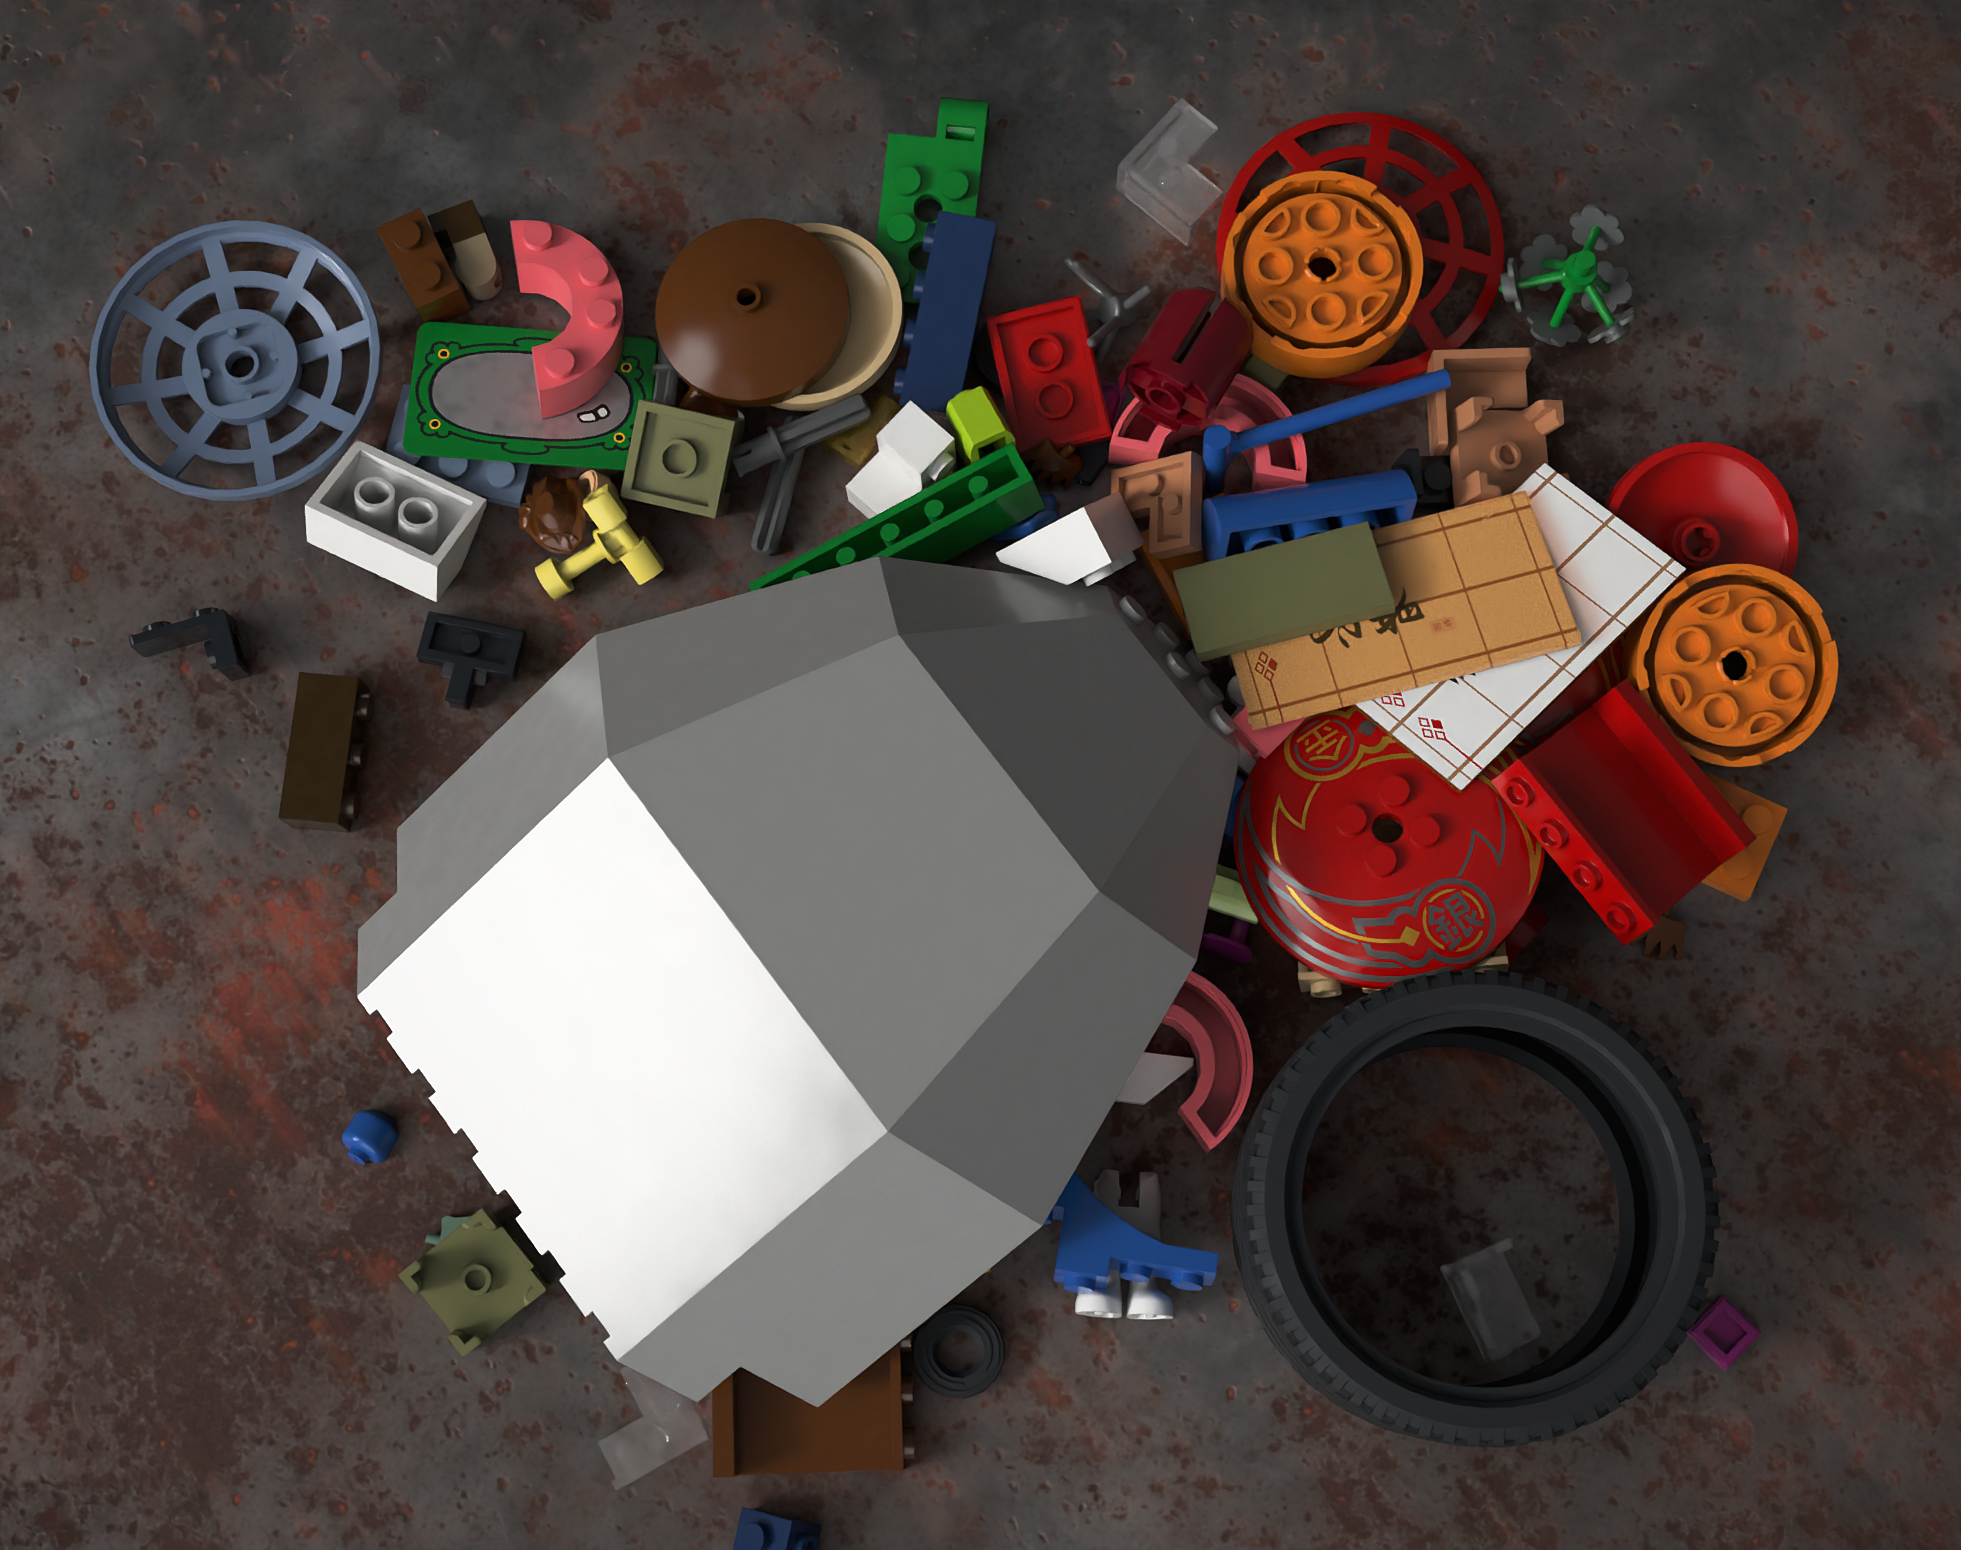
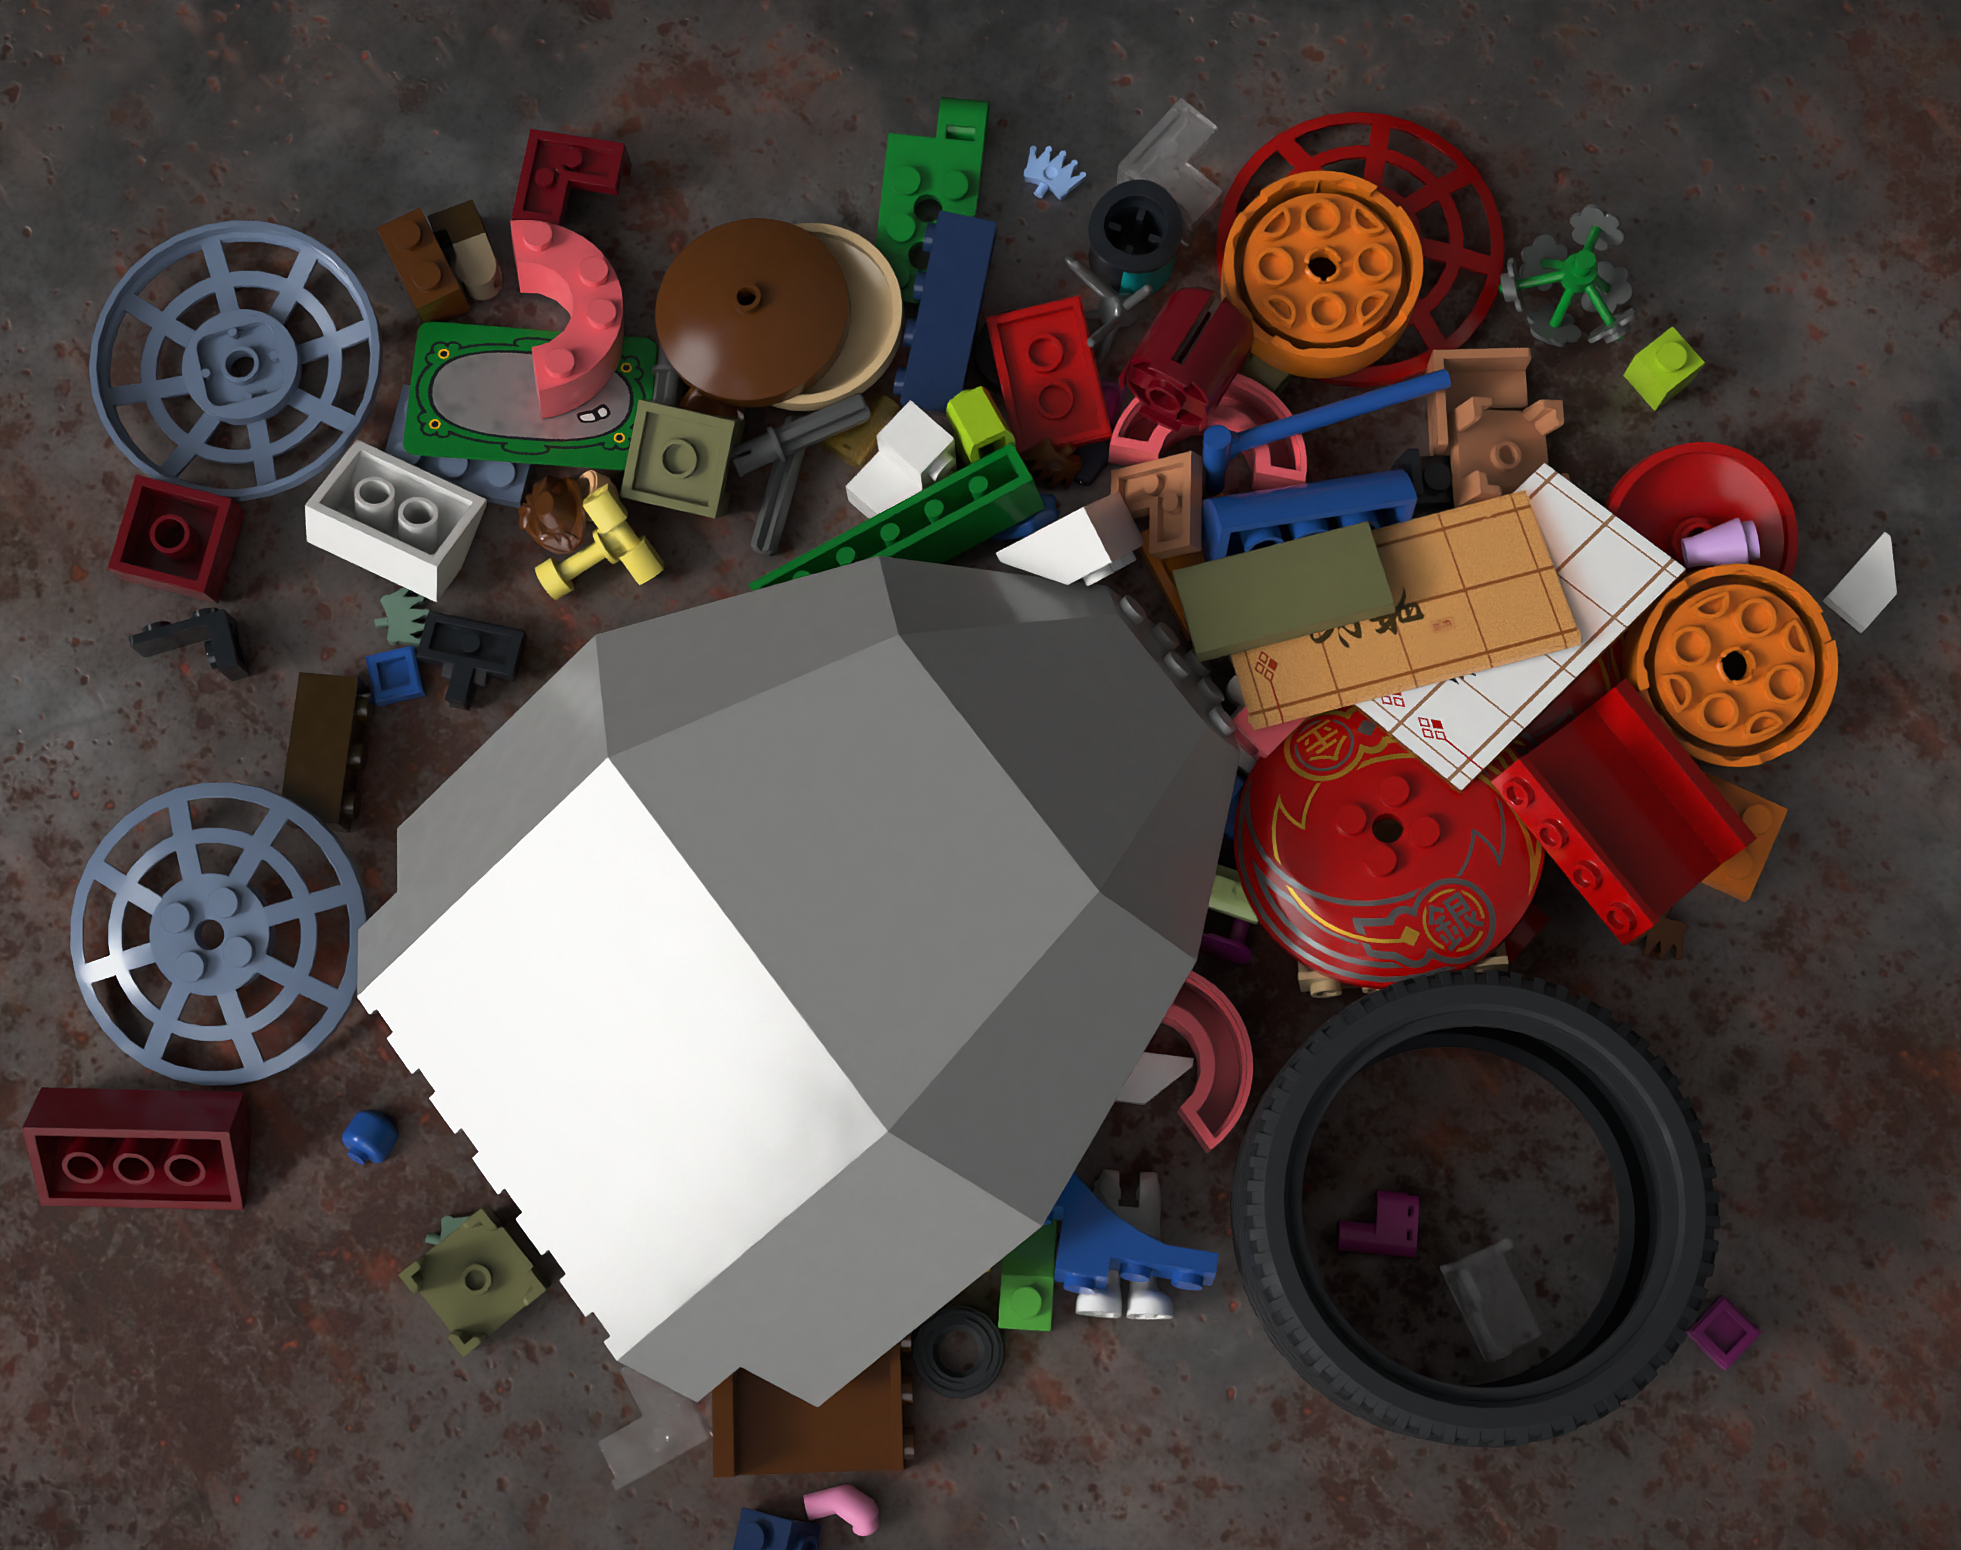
(139, 1148): none -> dark red slope
(176, 539): none -> dark red brick
(247, 929): none -> sand blue dish
(395, 676): none -> blue tile
(402, 617): none -> sand green piece
(564, 162): none -> dark red panel
(847, 1503): none -> bright pink arm
(1029, 1282): none -> bright green slope
(1051, 174): none -> light blue piece
(1134, 236): none -> black hat
(1389, 1227): none -> dark pink piece
(1663, 368): none -> lime brick
(1725, 544): none -> lavender cone
(1866, 586): none -> white tile

